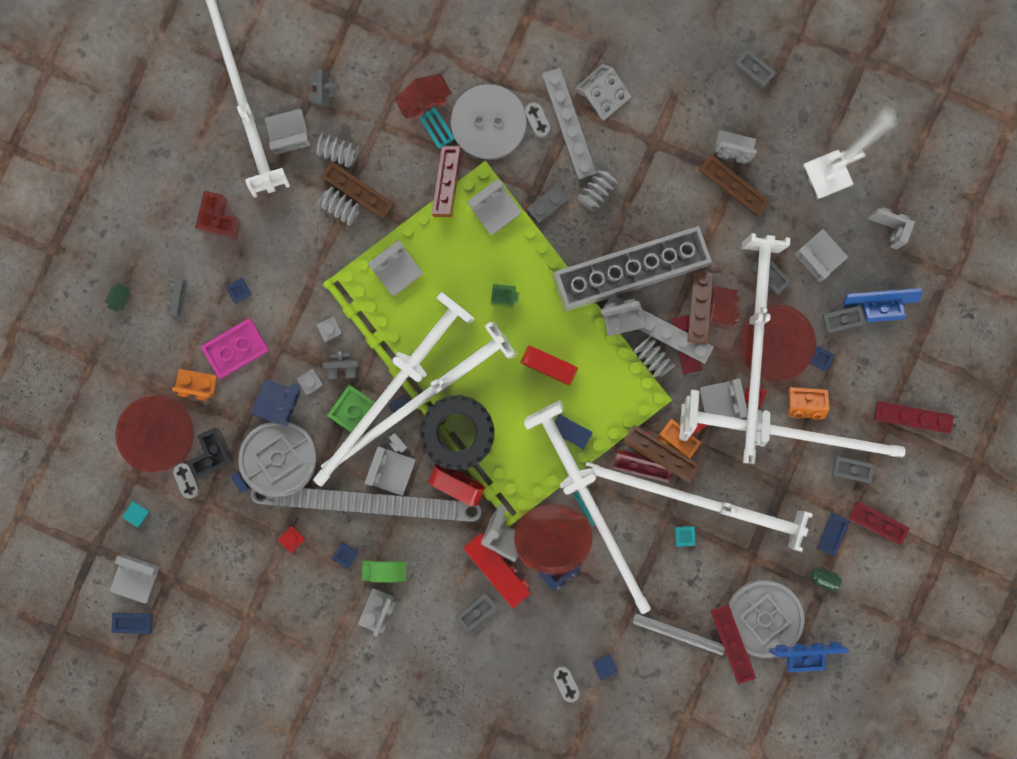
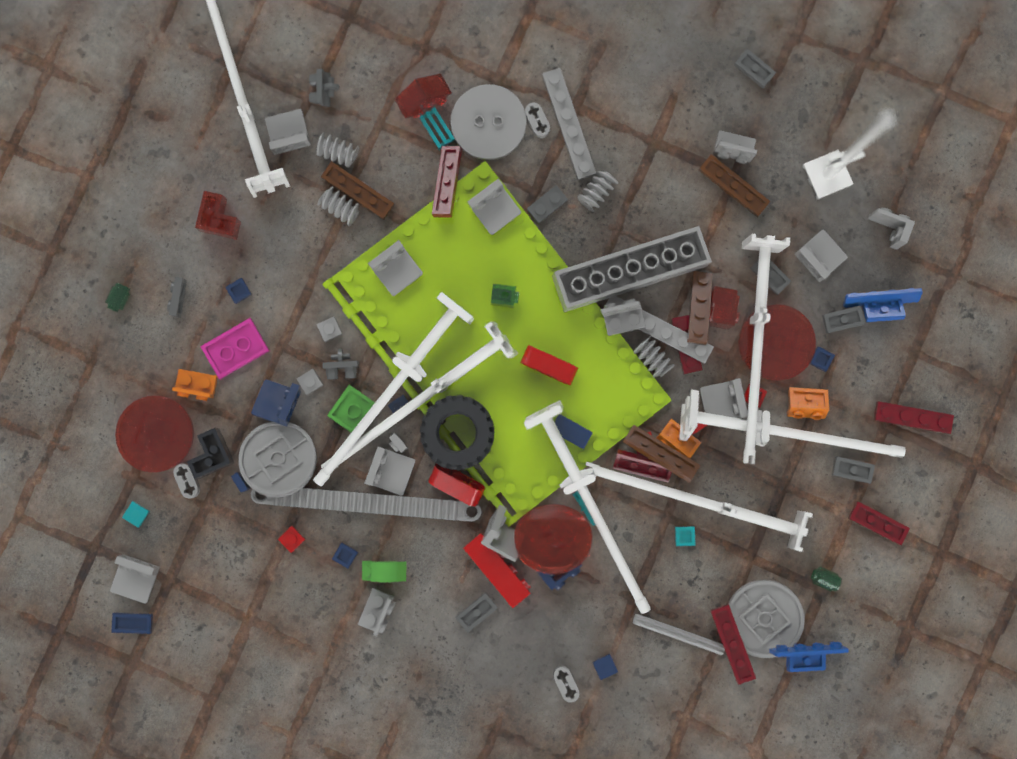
(604, 91): light grey bracket -> none
(833, 534): dark blue tile -> none

